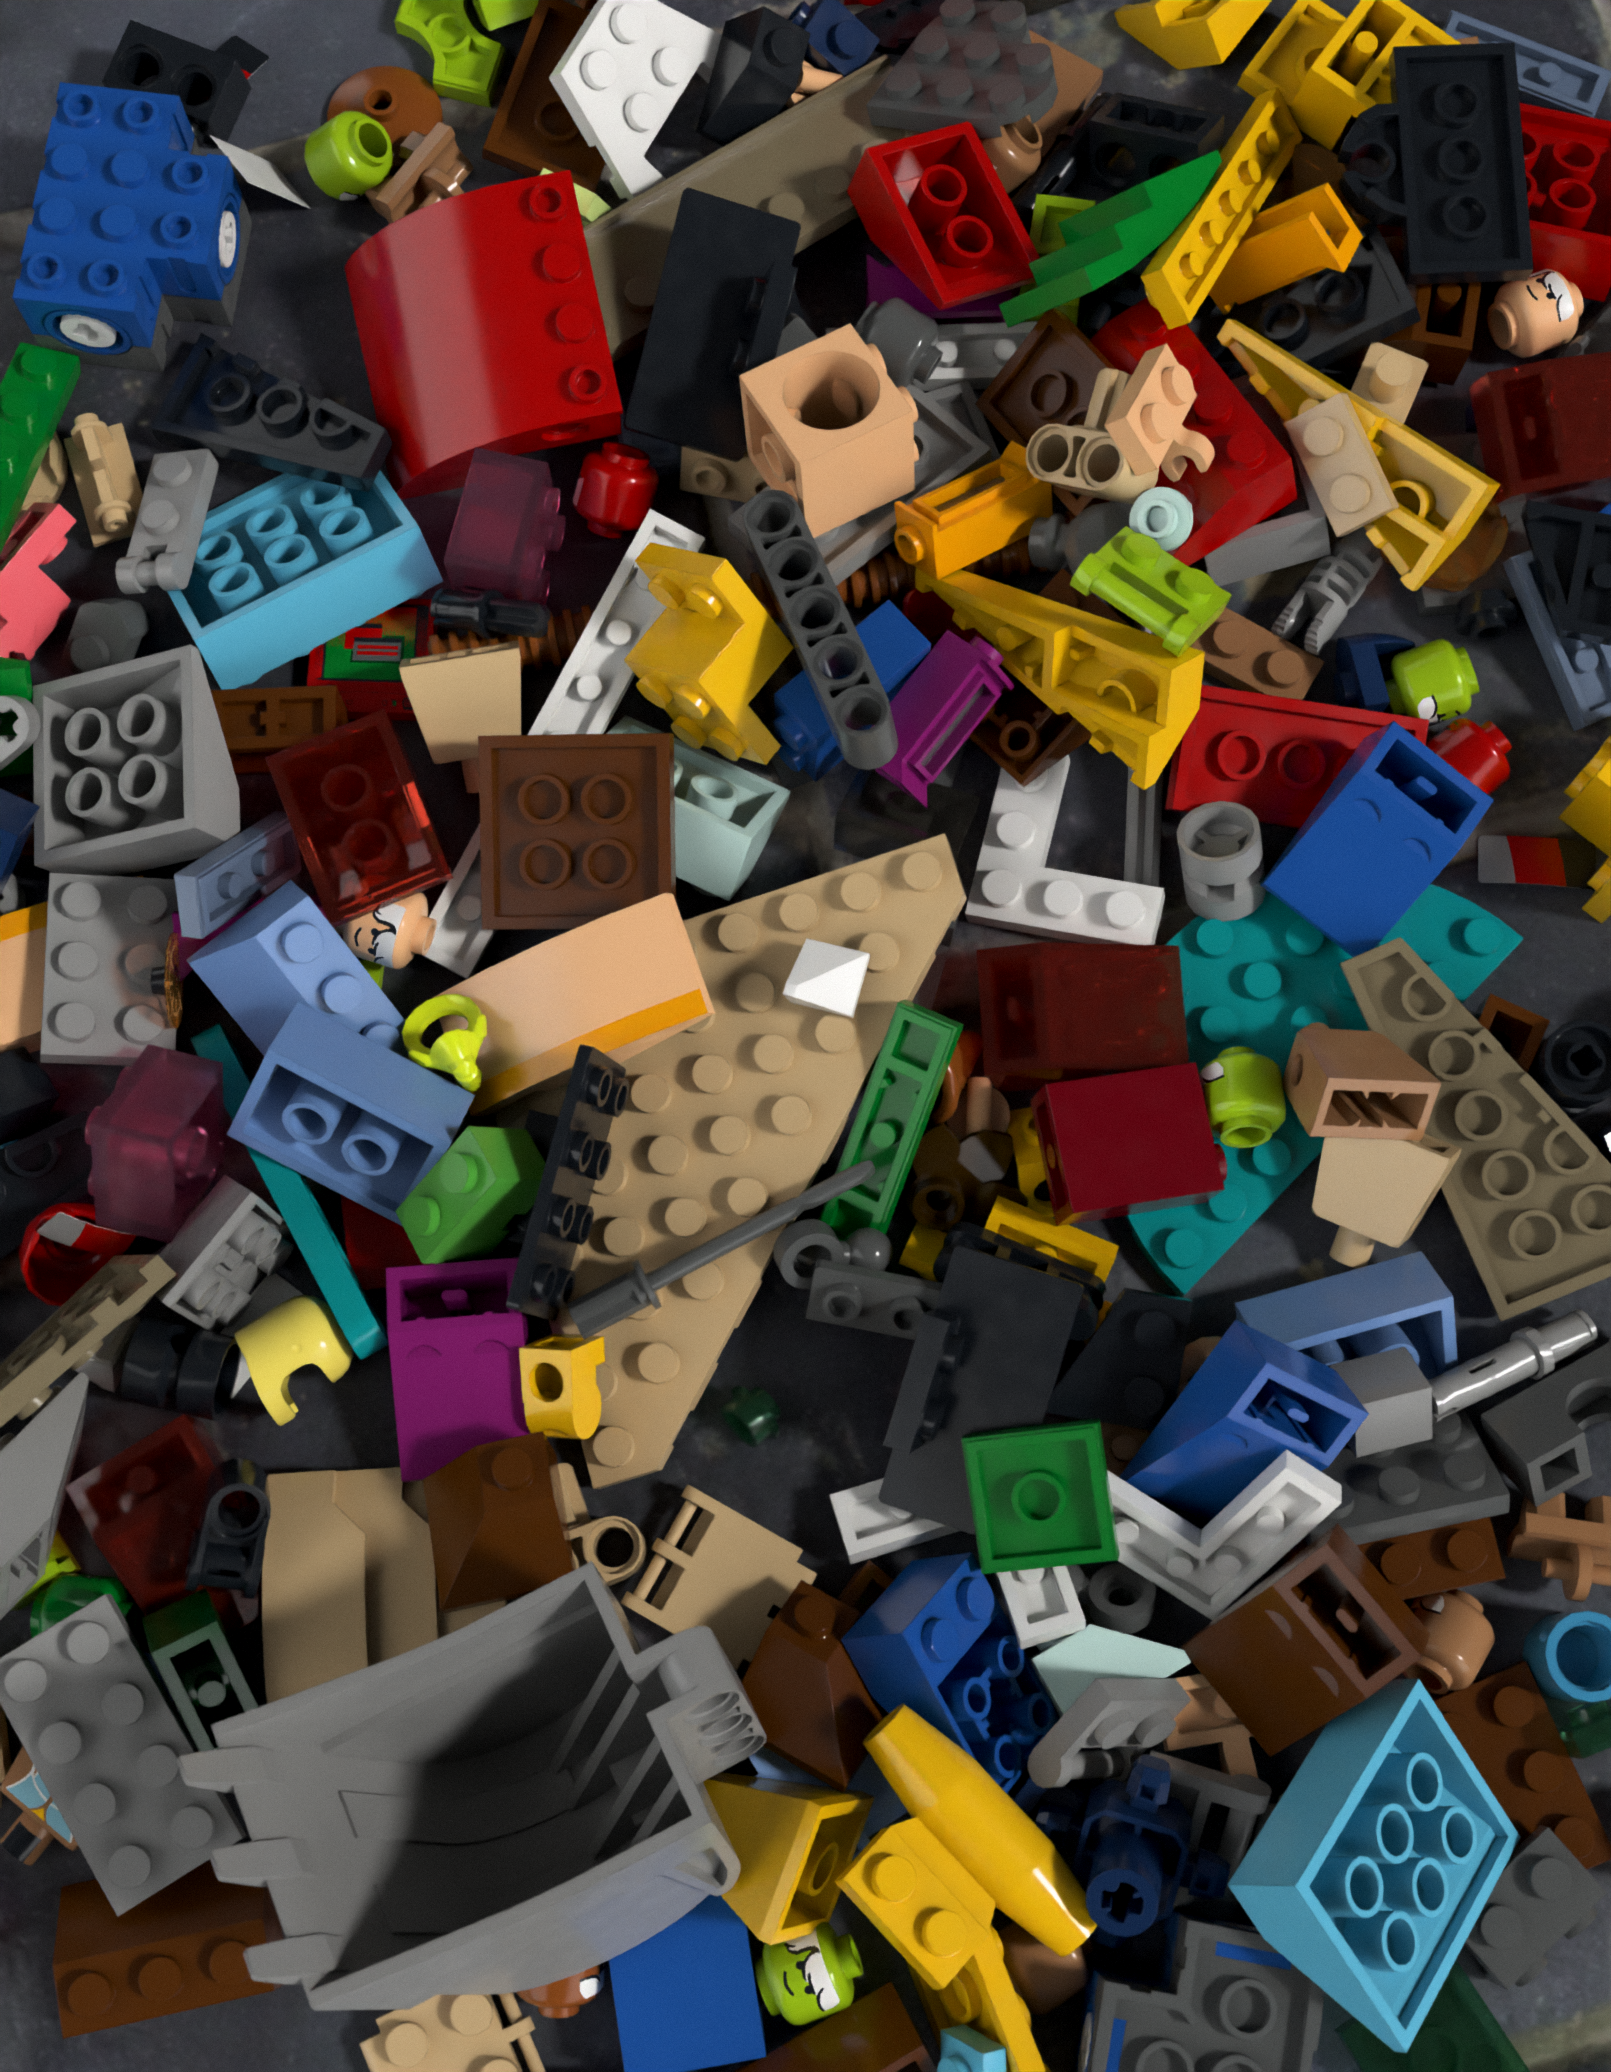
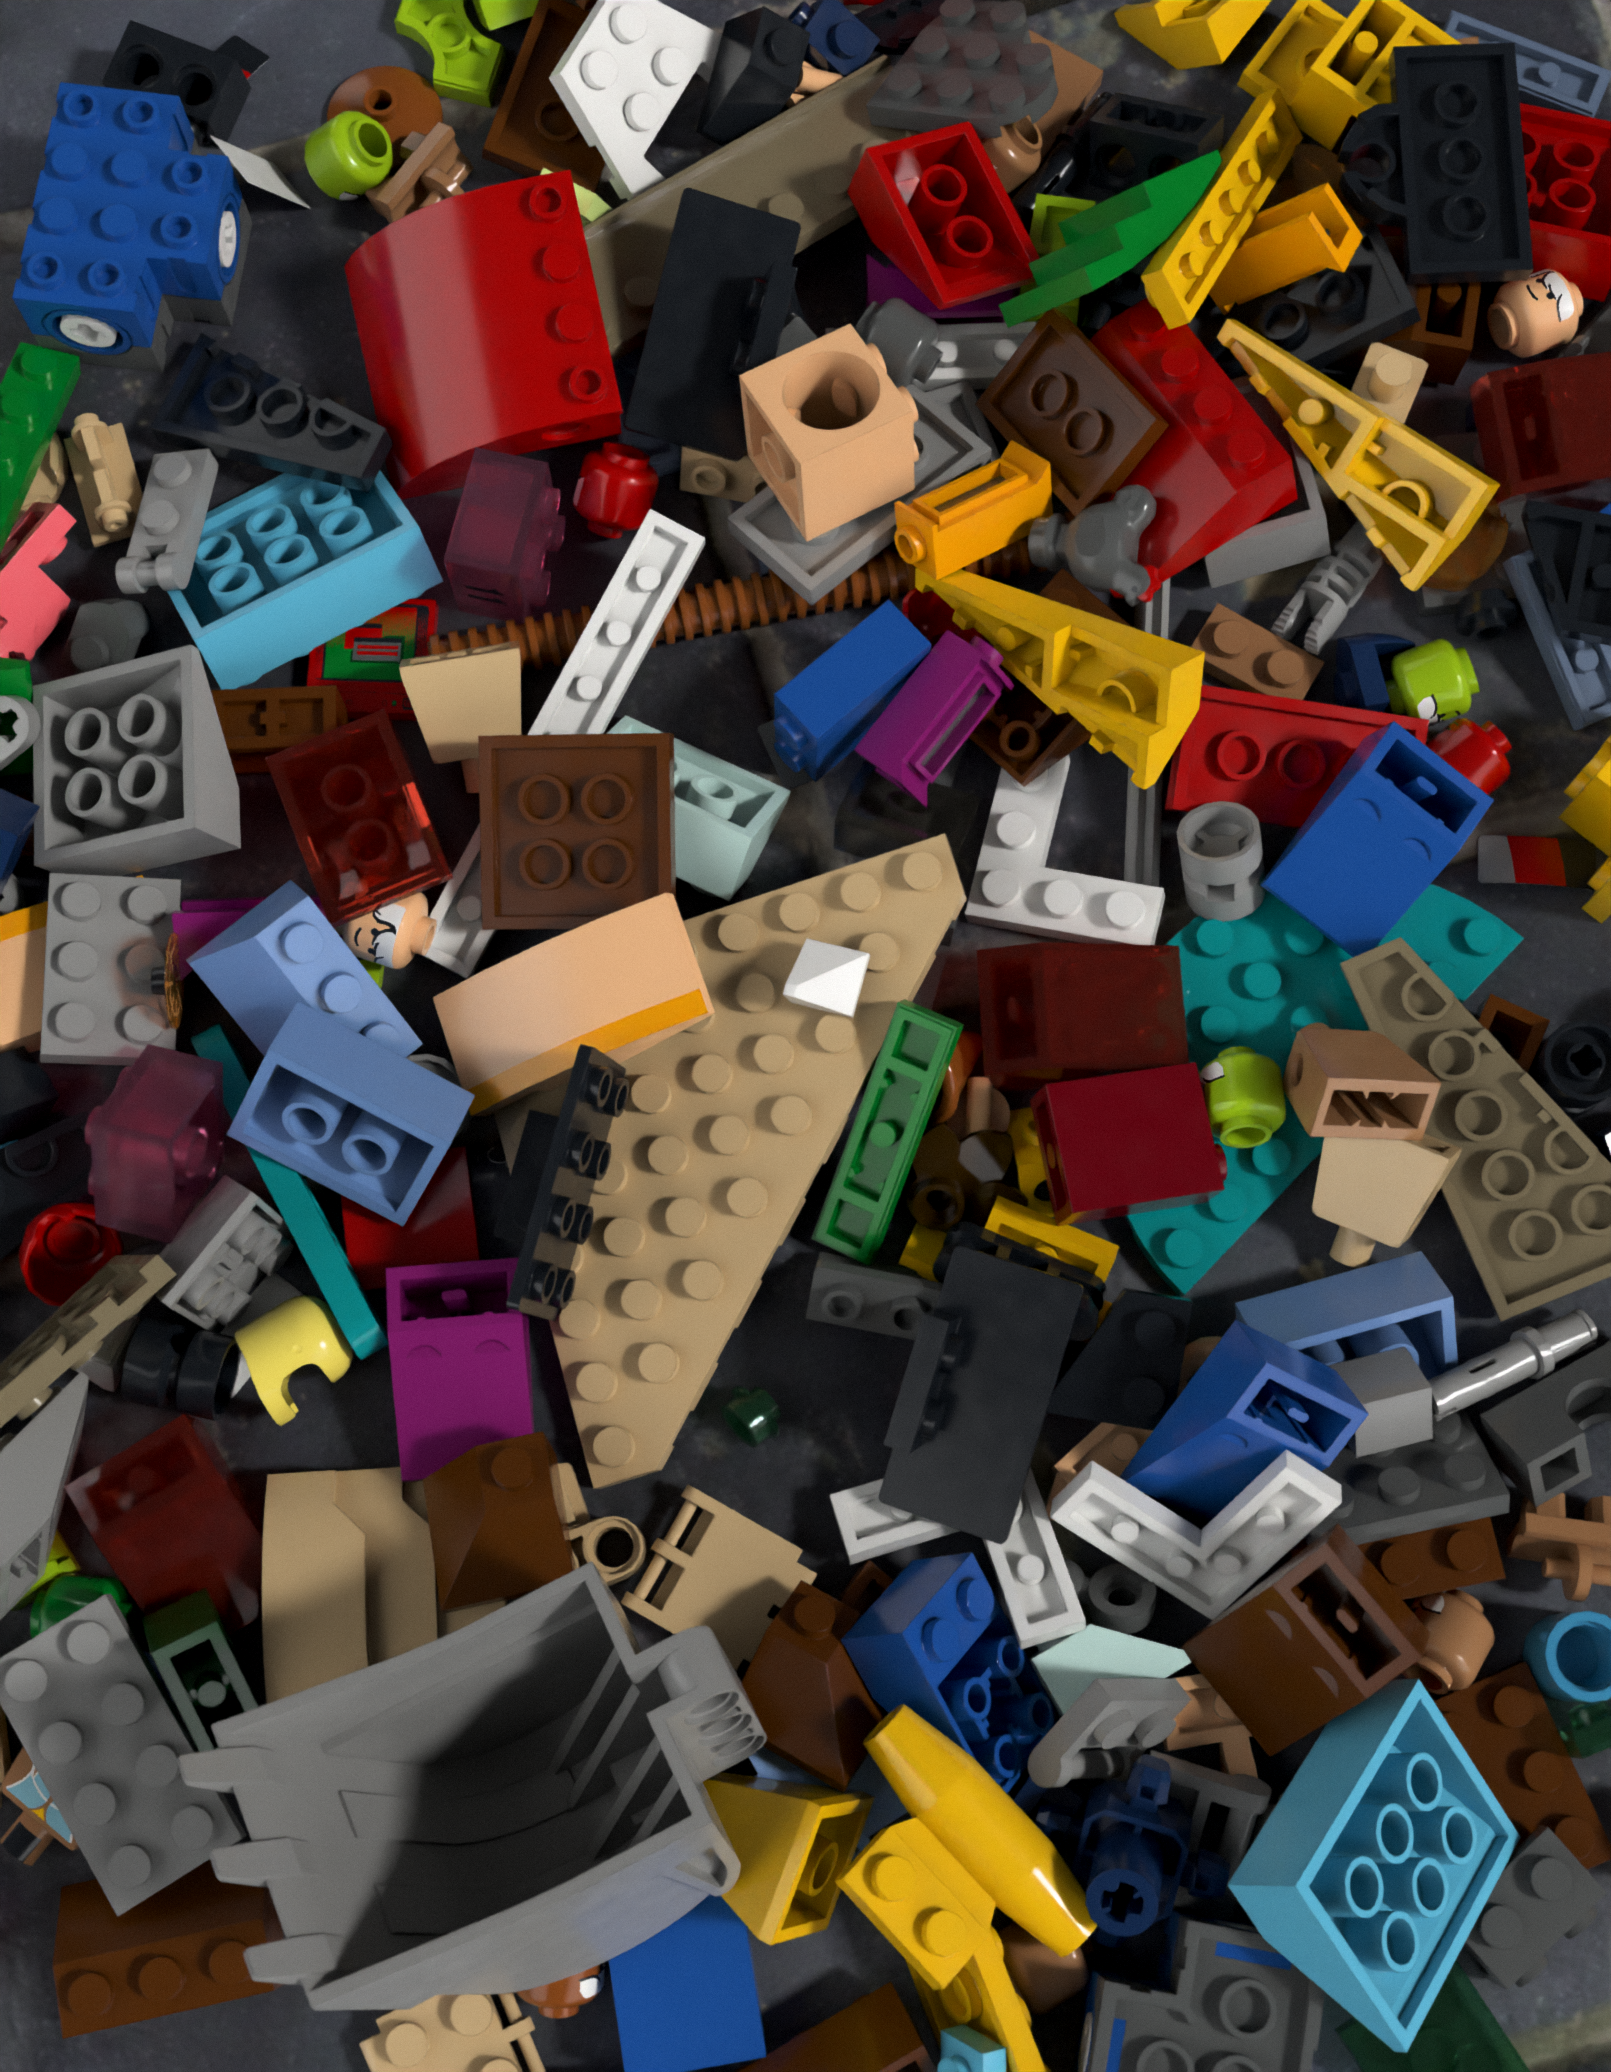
(96, 1239): sticker -> none
(229, 1541): black piece -> none
(236, 875): sand blue tile -> none
(454, 1050): neon yellow piece -> none
(472, 1194): bright green brick -> none
(489, 614): black axle -> none
(561, 1385): yellow leg -> none
(637, 1289): dark grey piece -> none
(707, 652): yellow bracket -> none
(787, 553): dark grey beam -> none
(809, 1975): lime head -> none
(861, 1248): dark grey plate -> none
(1040, 1496): green plate -> none
(1086, 456): tan beam -> none
(1151, 415): light nougat plate -> none
(1152, 588): lime plate -> none
(1162, 516): light aqua plate -> none
(1341, 464): tan plate -> none

